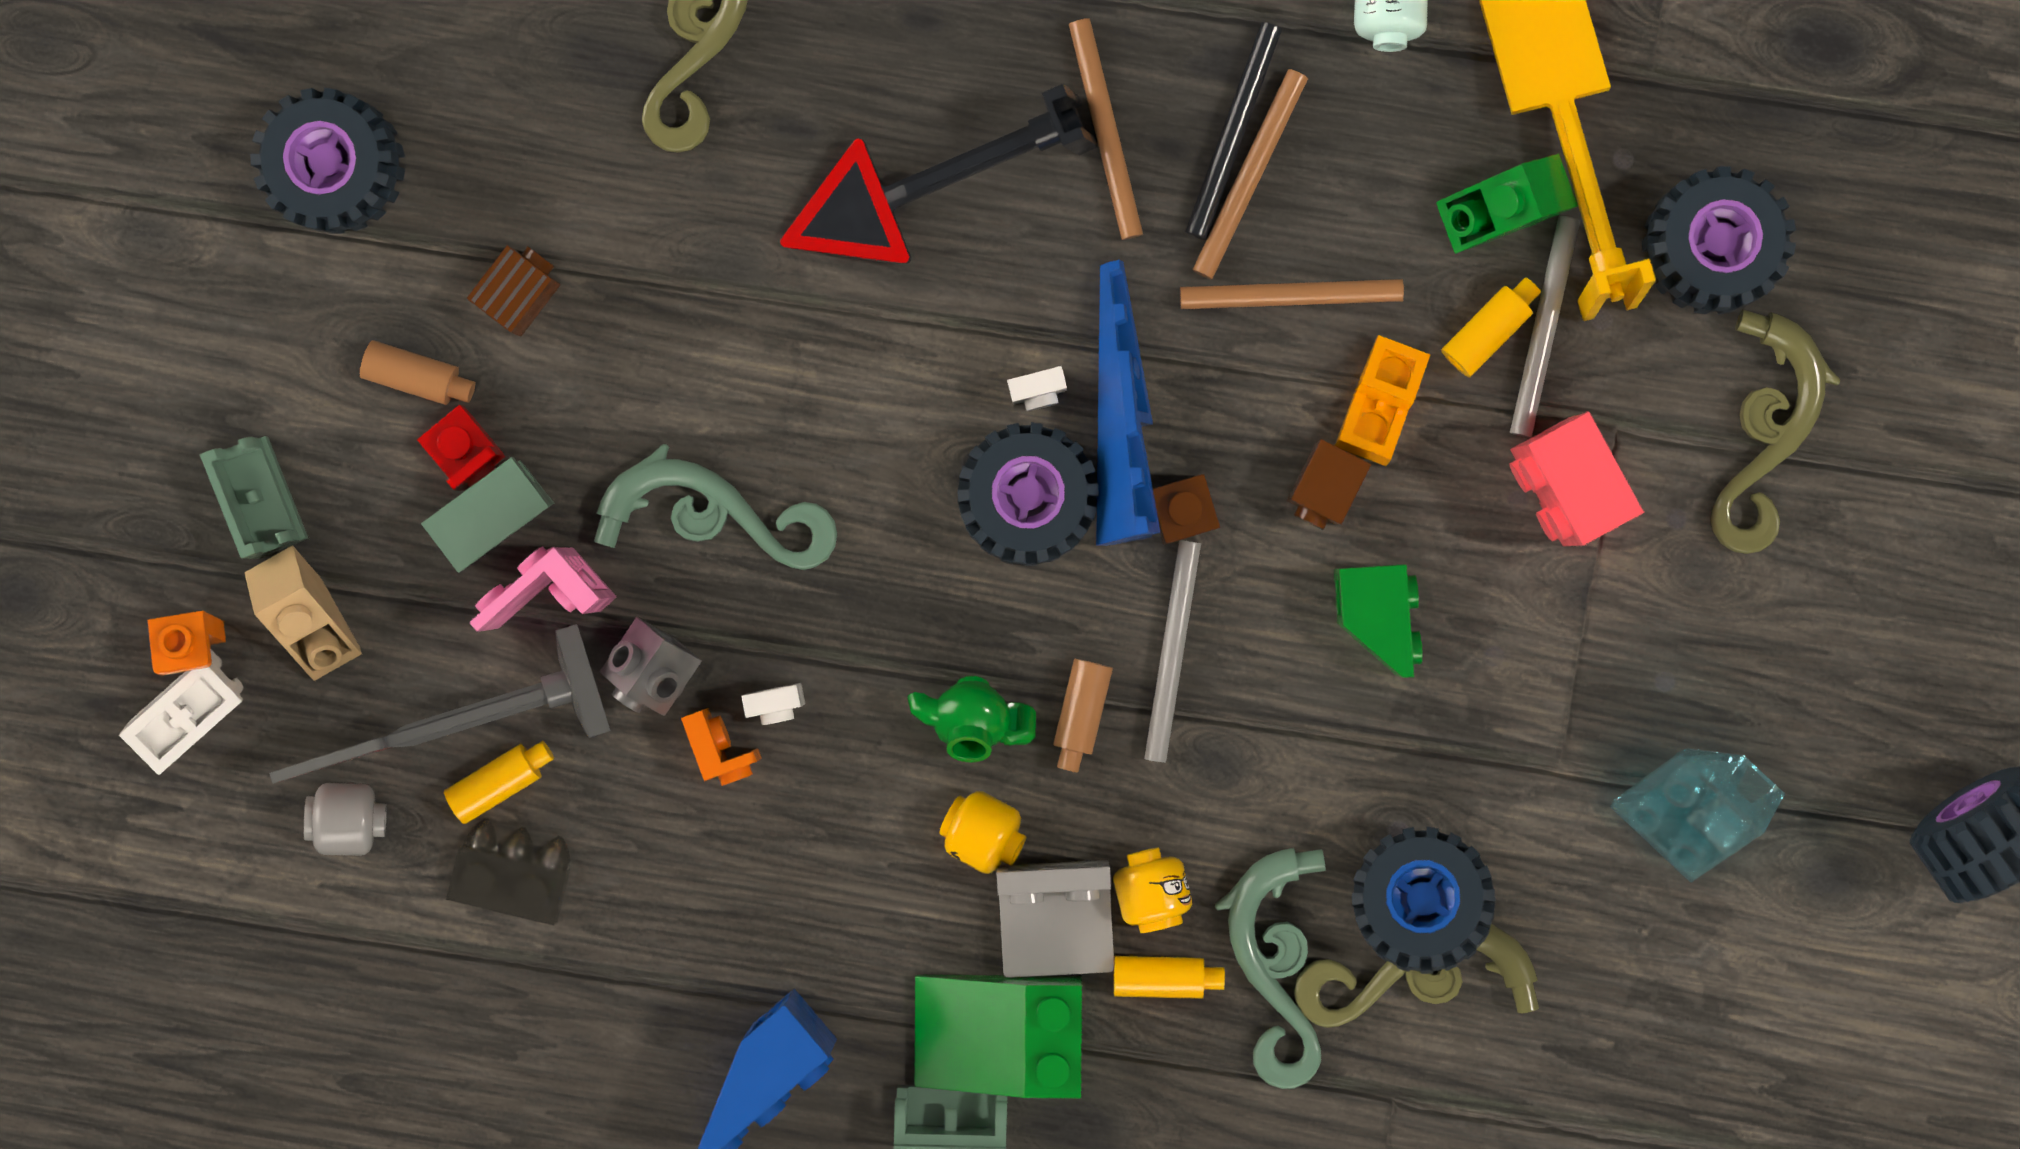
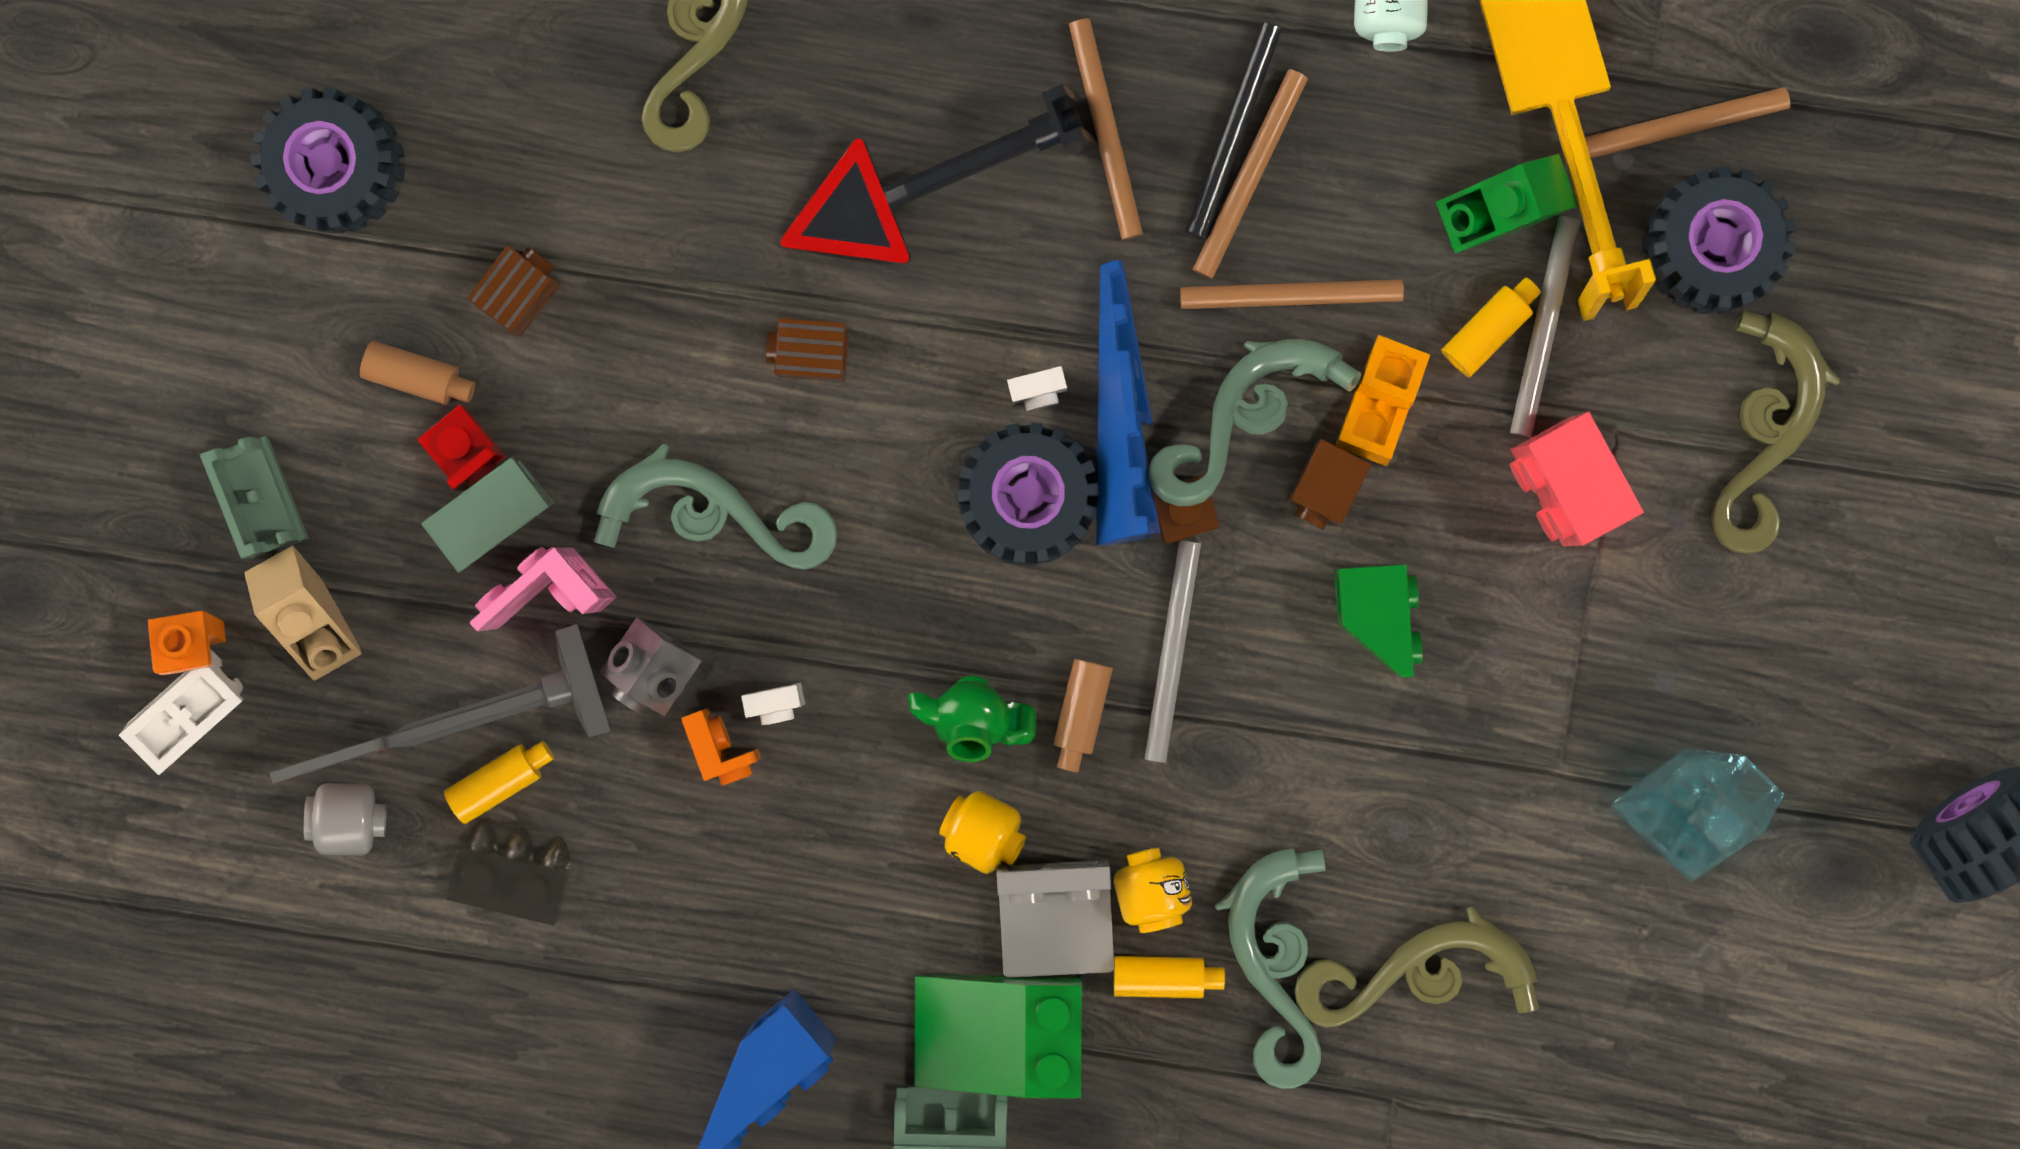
(809, 350): none -> reddish brown brick
(1258, 418): none -> sand green plant
(1424, 900): black wheel -> none
(1688, 122): none -> medium nougat bar

